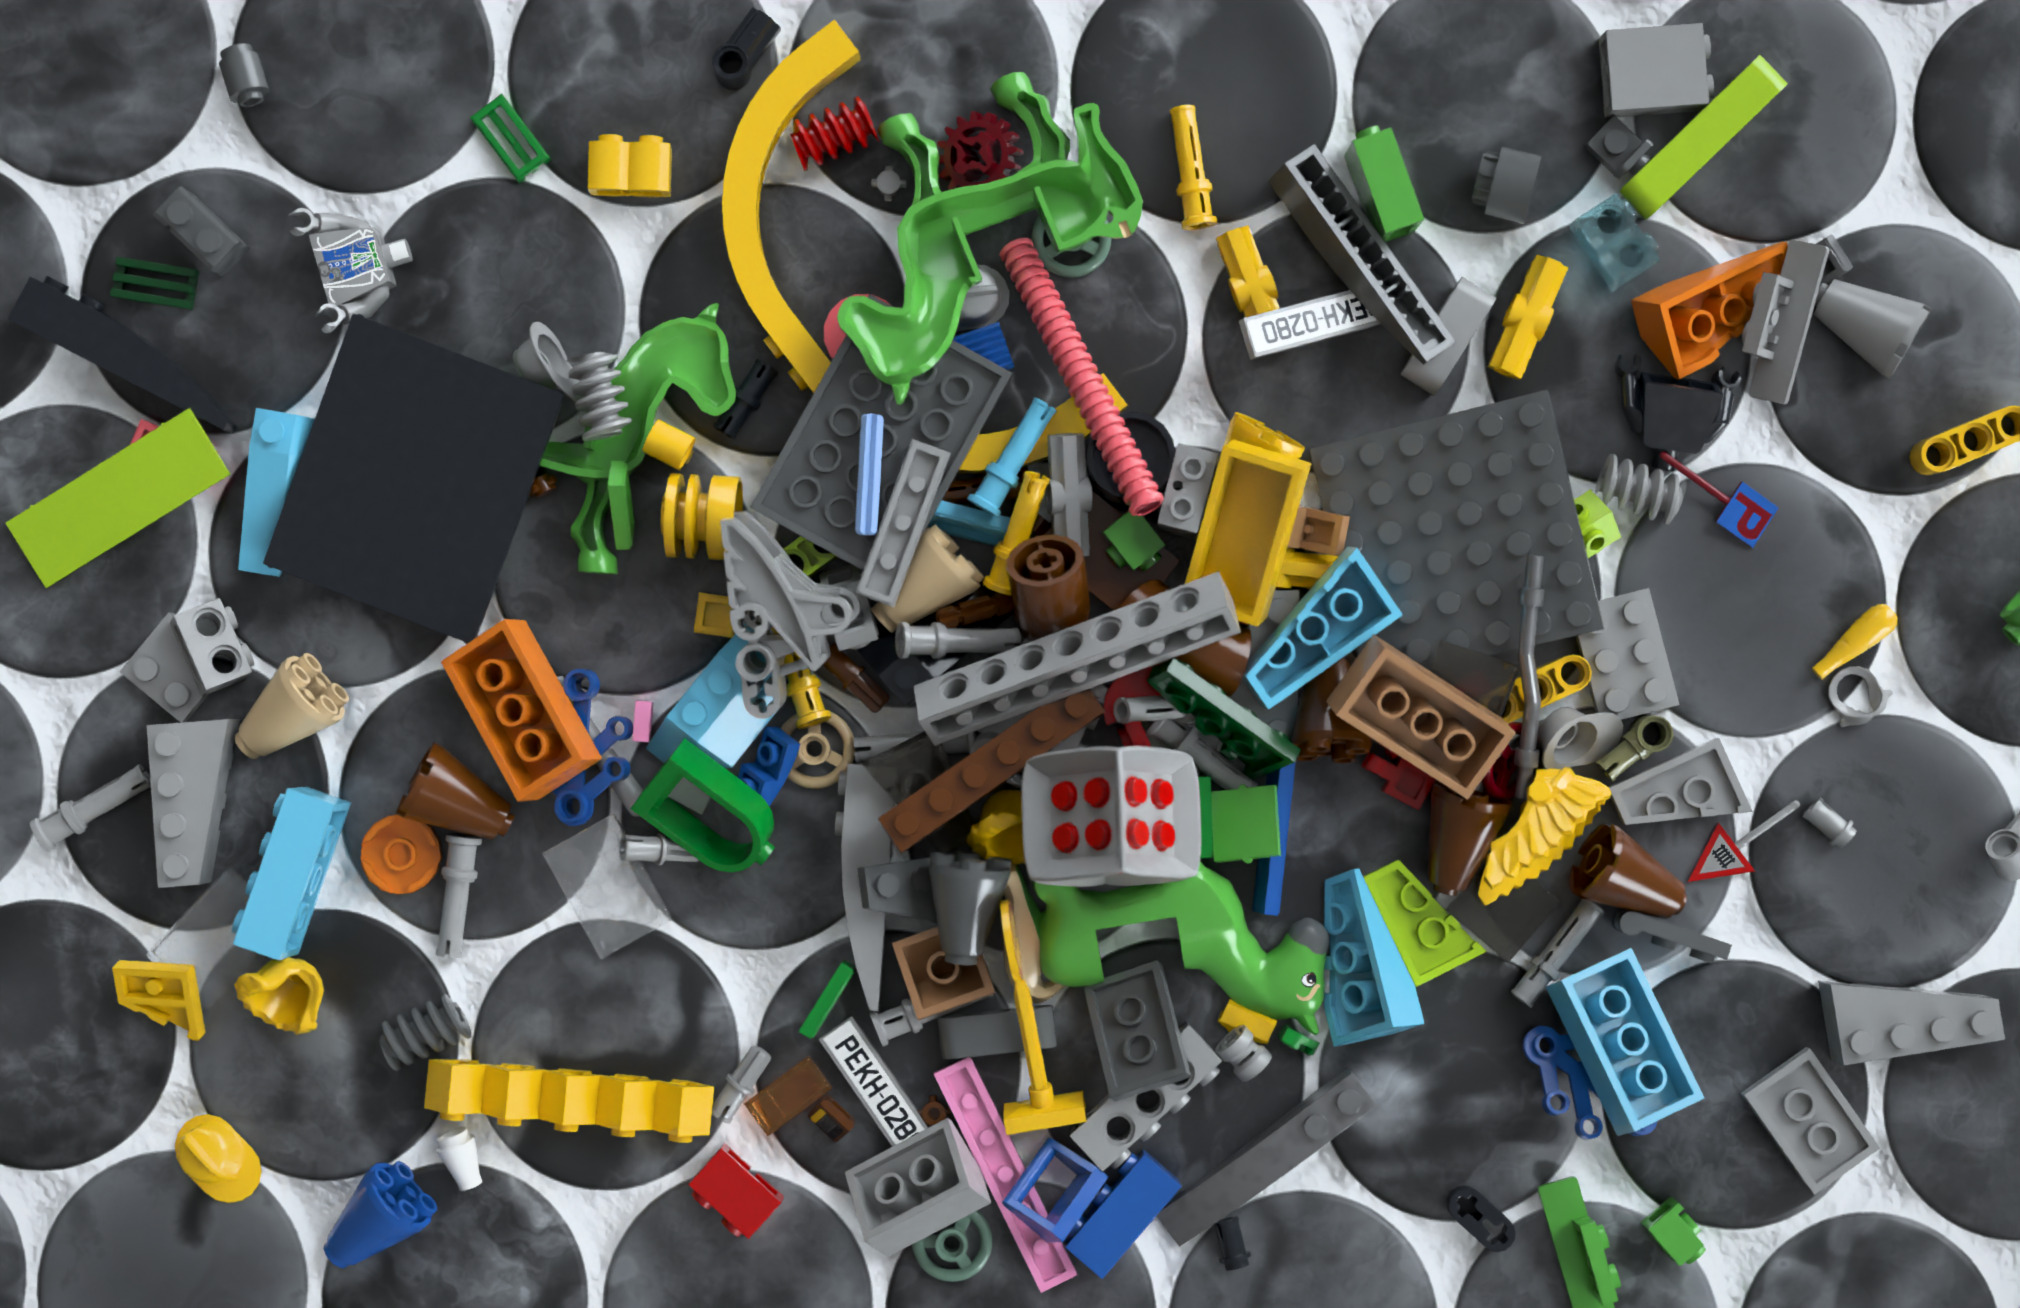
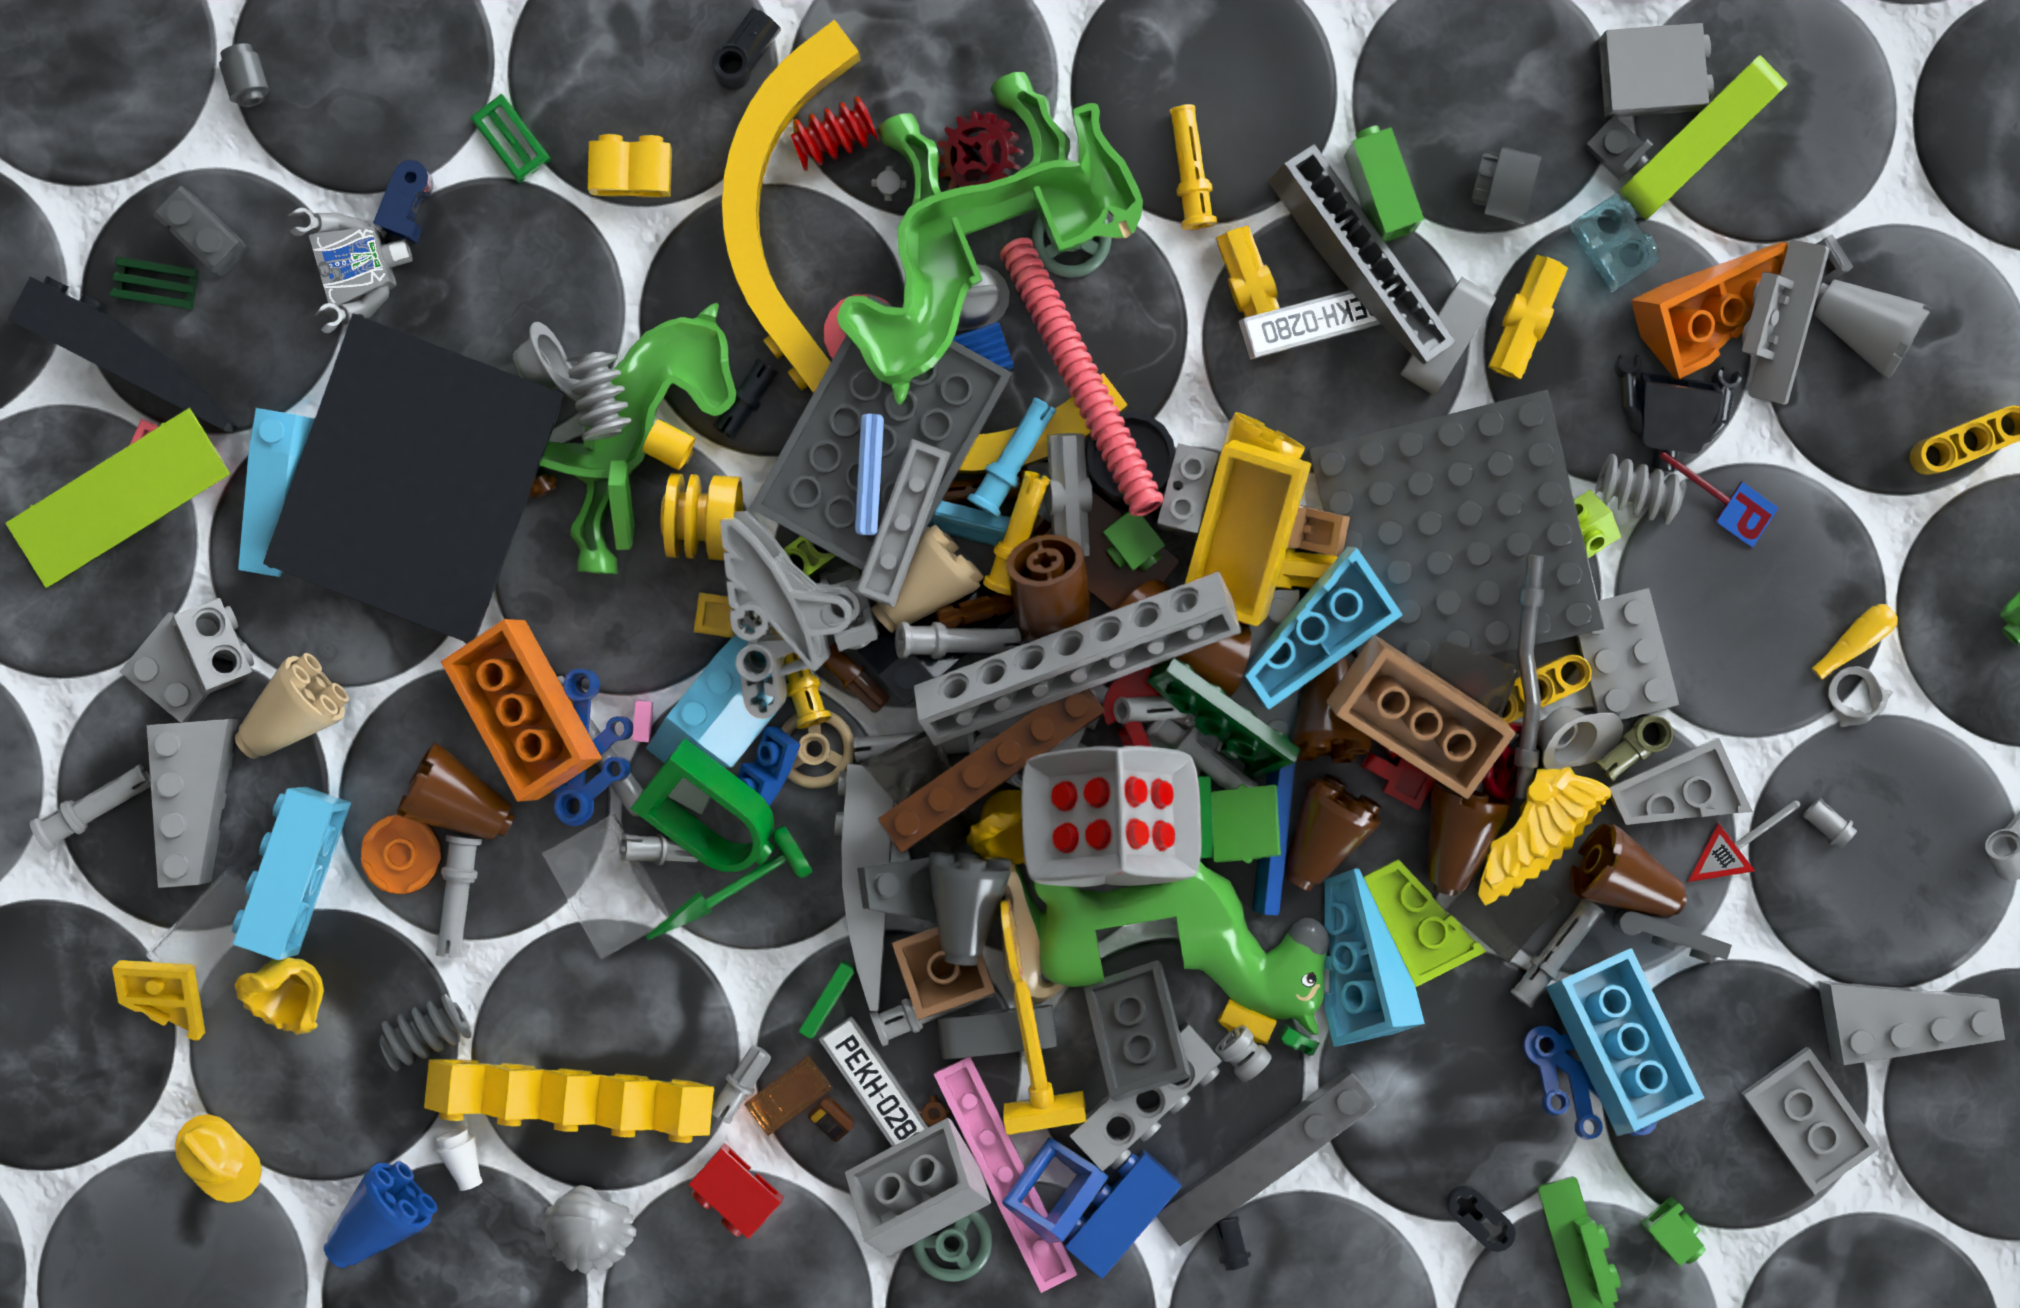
(402, 200): none -> dark blue leg
(587, 1230): none -> light grey hair
(698, 906): none -> green piece
(1328, 830): none -> reddish brown cone

